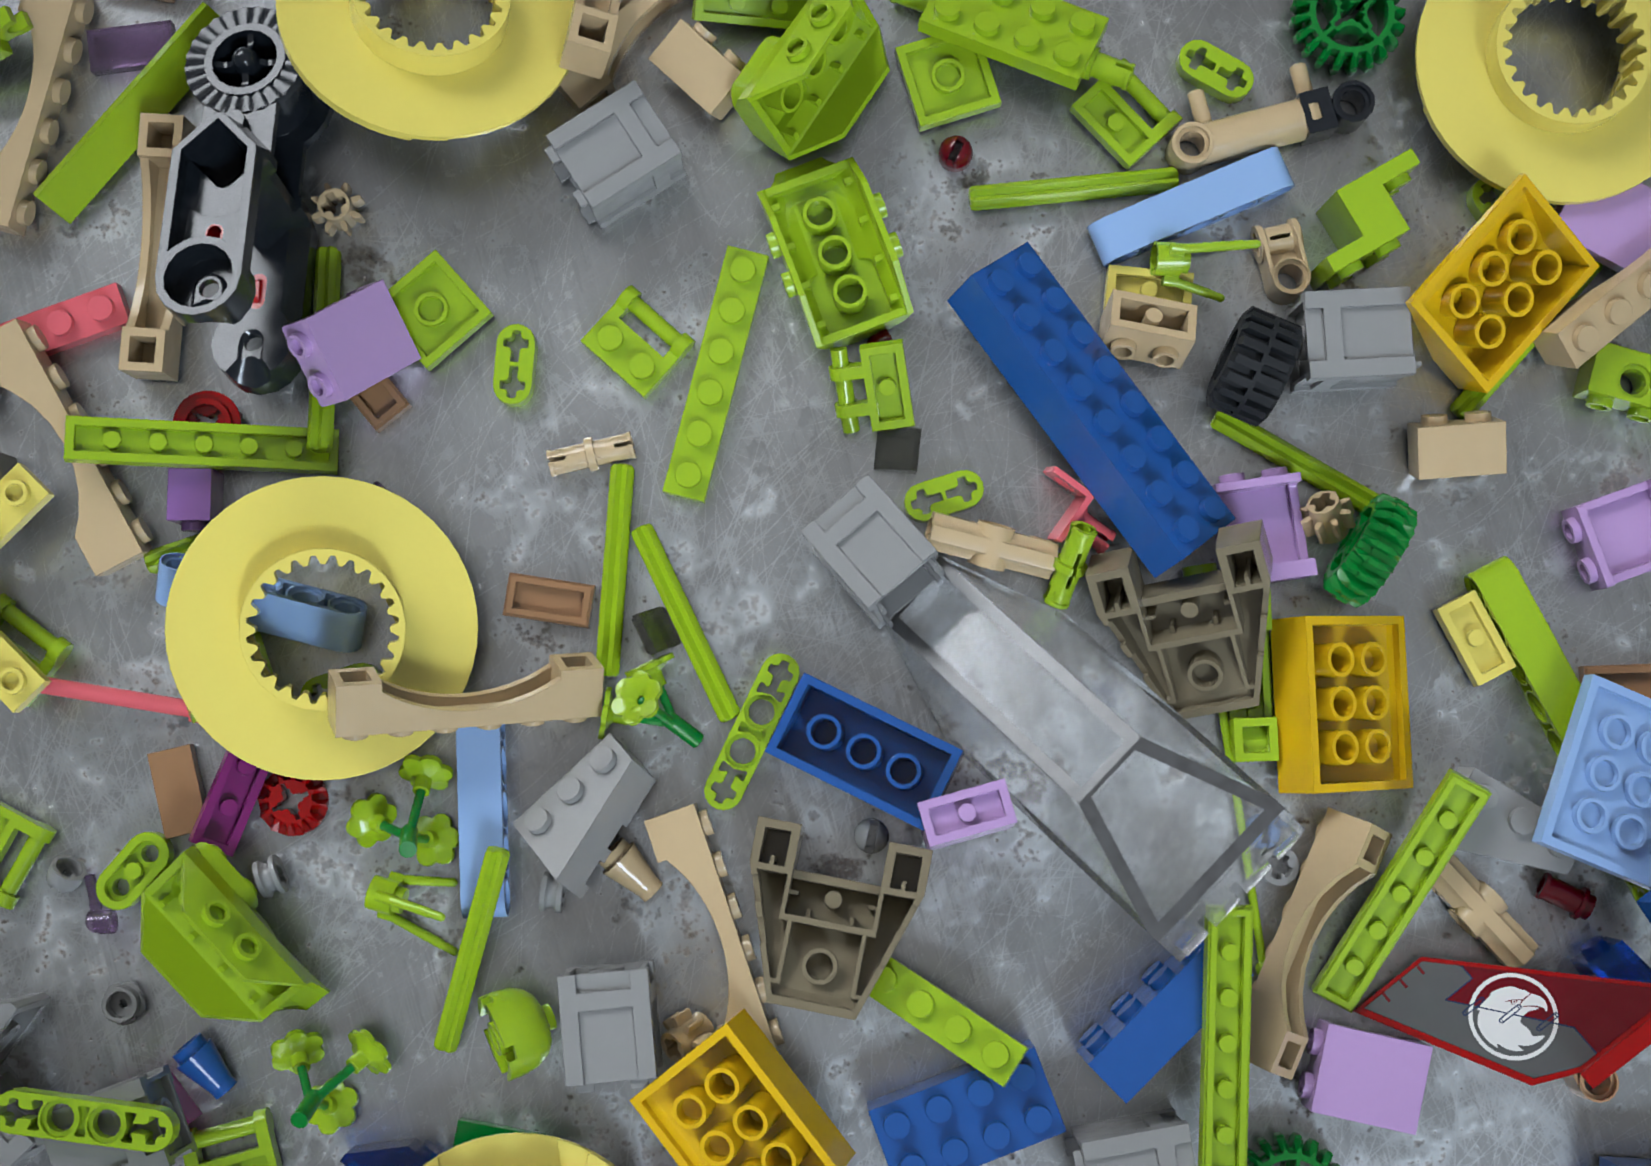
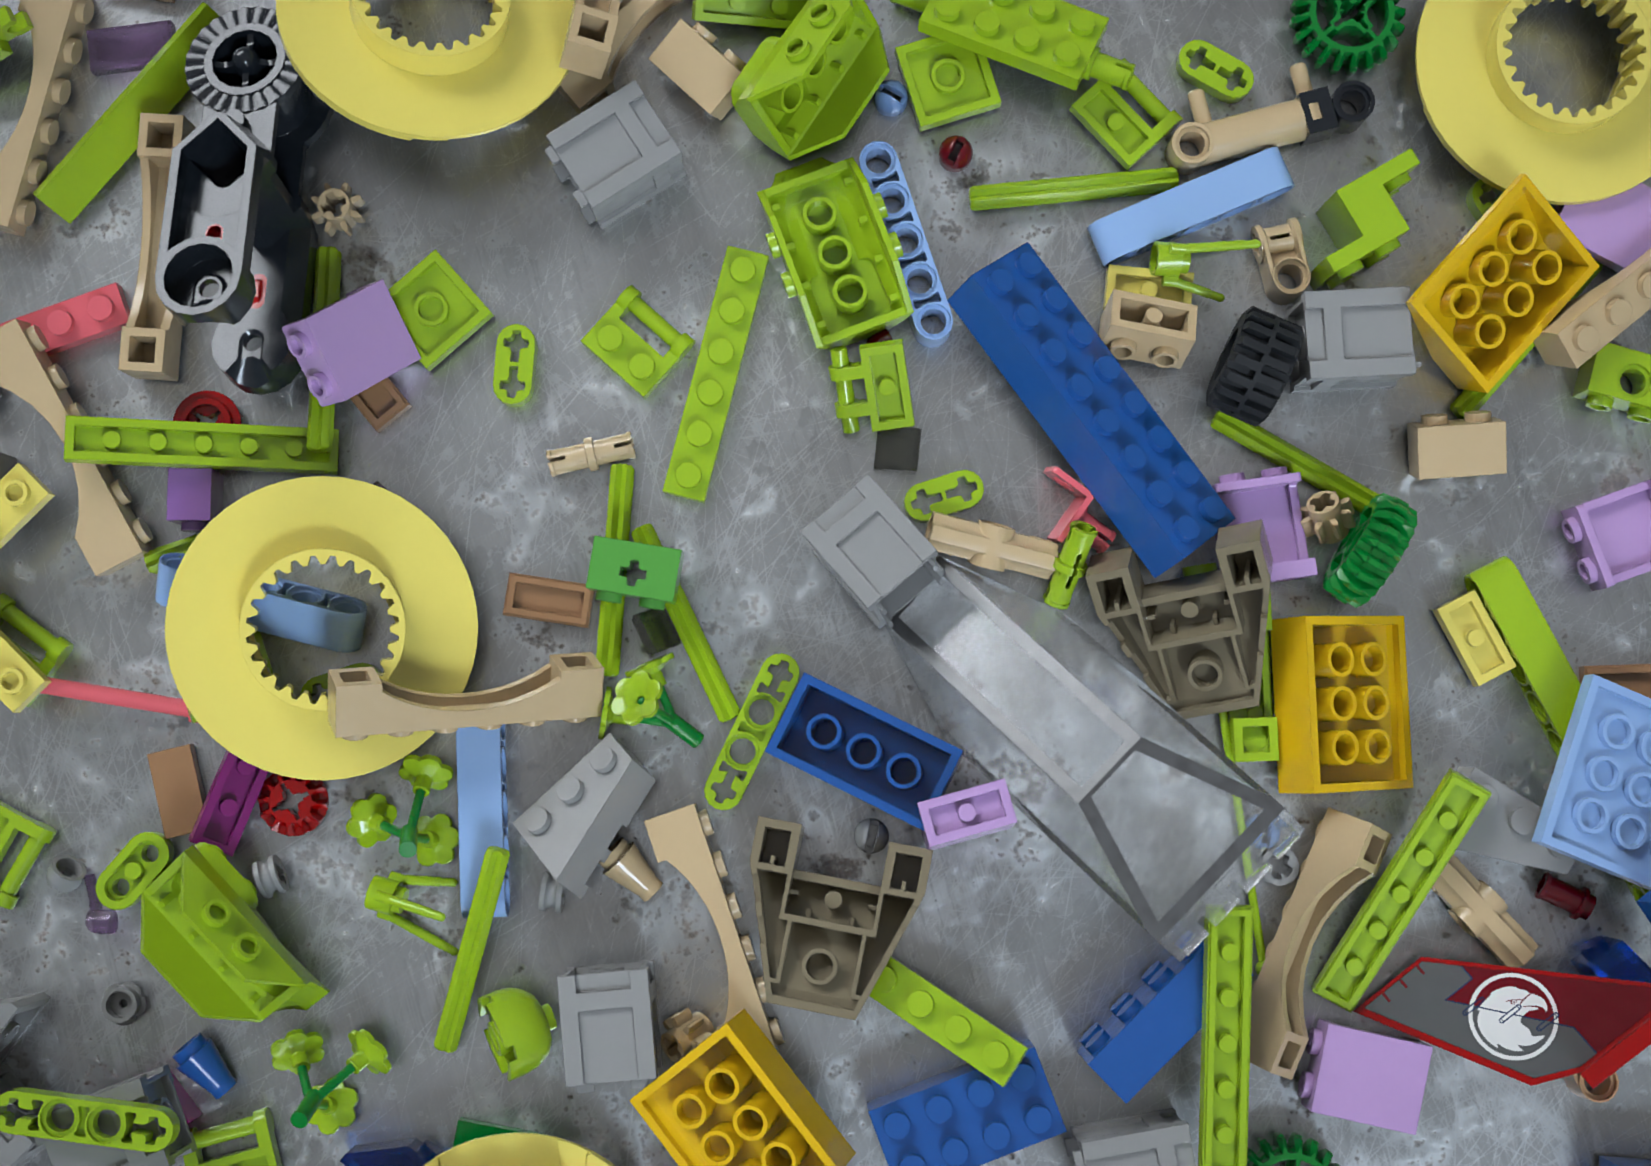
(614, 556): none -> bright green brick
(887, 104): none -> medium blue hinge
(907, 224): none -> light blue beam

